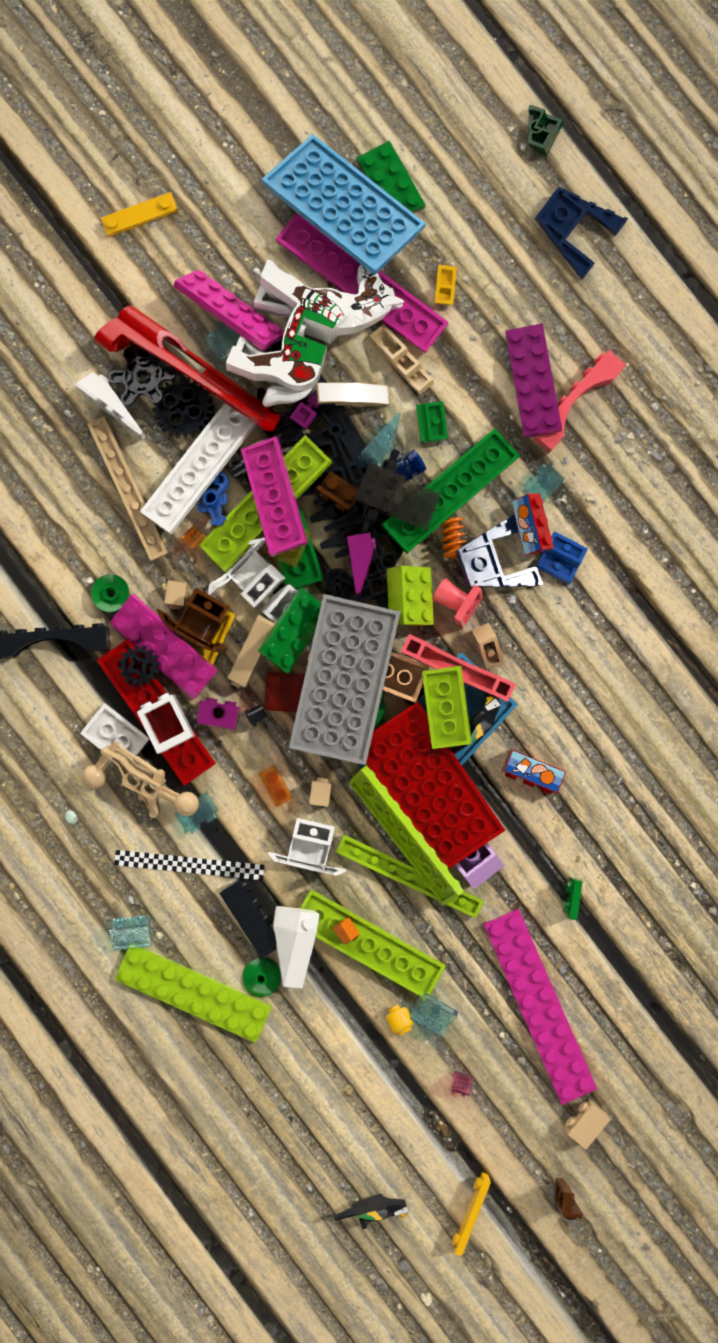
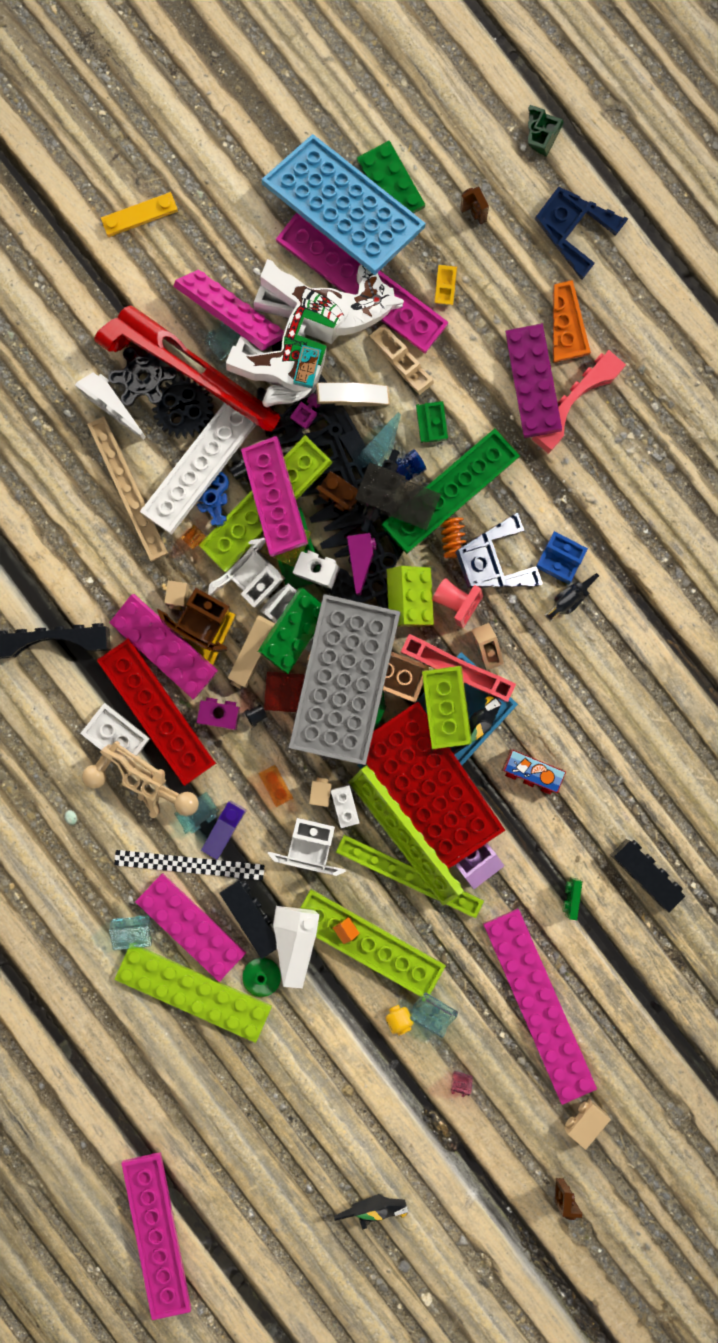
(102, 588): green dish -> none
(131, 670): black gear -> none
(148, 707): white window -> none
(156, 1236): none -> dark pink plate
(190, 927): none -> dark pink plate
(223, 829): none -> dark purple slope
(306, 564): none -> white brick
(307, 366): none -> tile
(345, 806): none -> white brick
(461, 1239): yellow plate -> none
(475, 200): none -> reddish brown bracket
(532, 524): brick -> none
(545, 482): clear light blue bracket -> none
(568, 326): none -> orange wing
(570, 598): none -> black animal
(647, 875): none -> black brick

